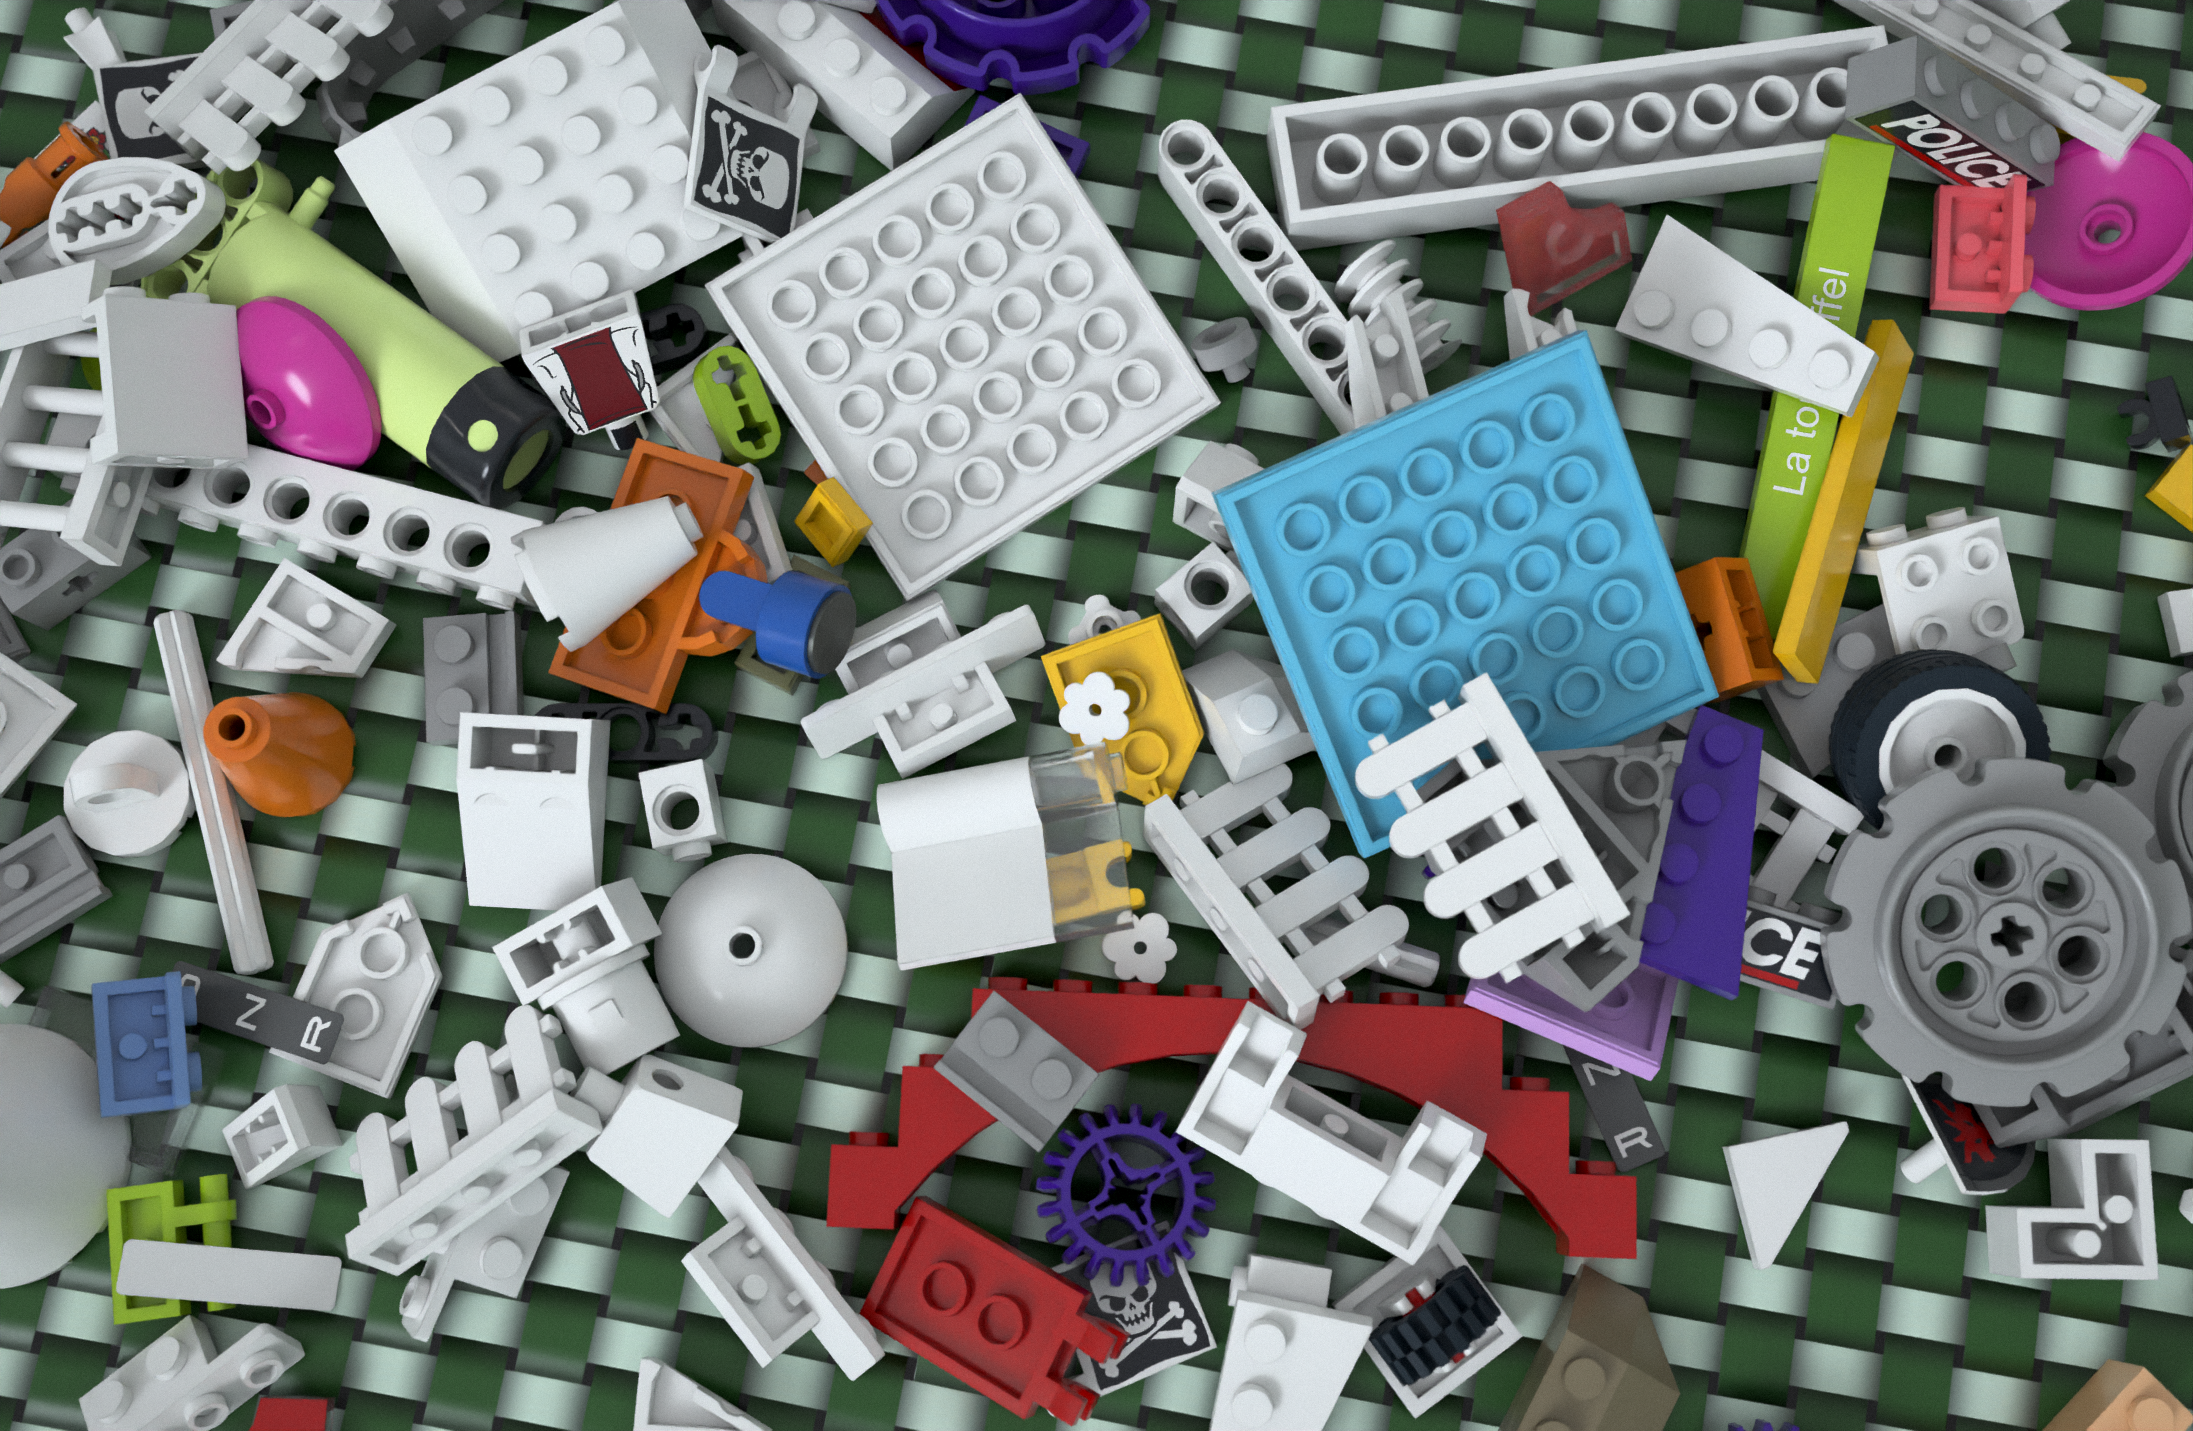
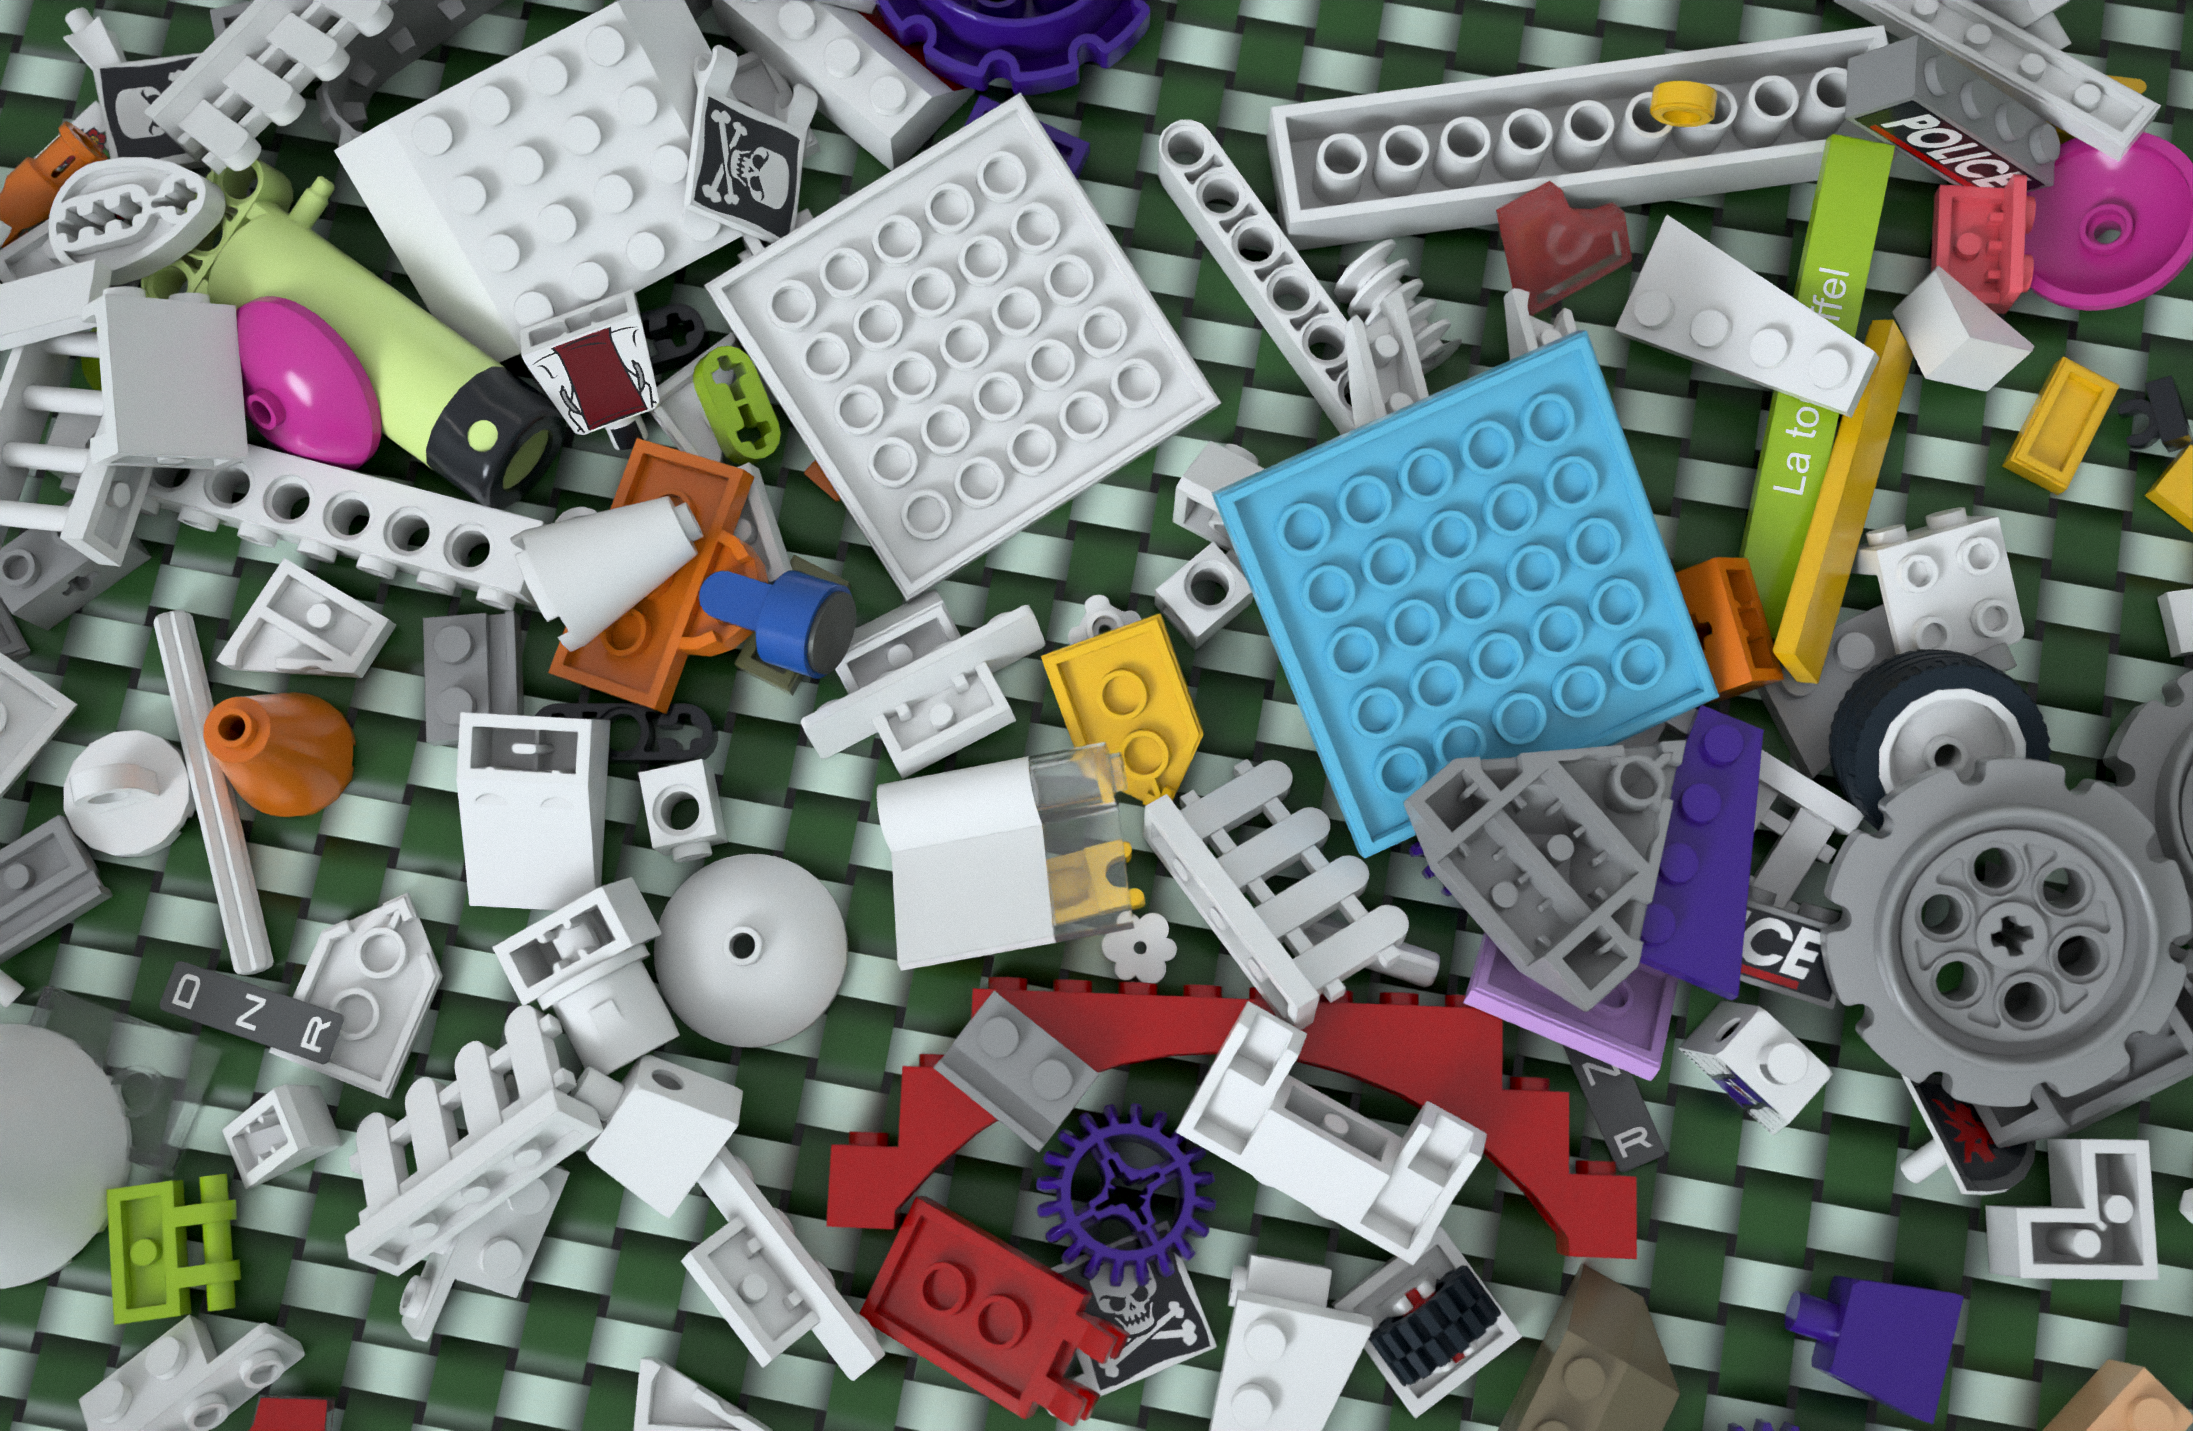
(143, 1045): medium blue bracket -> none
(228, 1275): white sticker -> none
(833, 522): yellow tile -> none
(1078, 714): white plant -> none
(1225, 348): light grey tile -> none
(1247, 713): white slope -> none
(1521, 854): white fence -> none
(1683, 103): none -> yellow tile
(1756, 1063): none -> white torso
(1776, 1180): white tile -> none
(1881, 1339): none -> dark purple torso
(1957, 334): none -> white slope
(2060, 425): none -> yellow tile

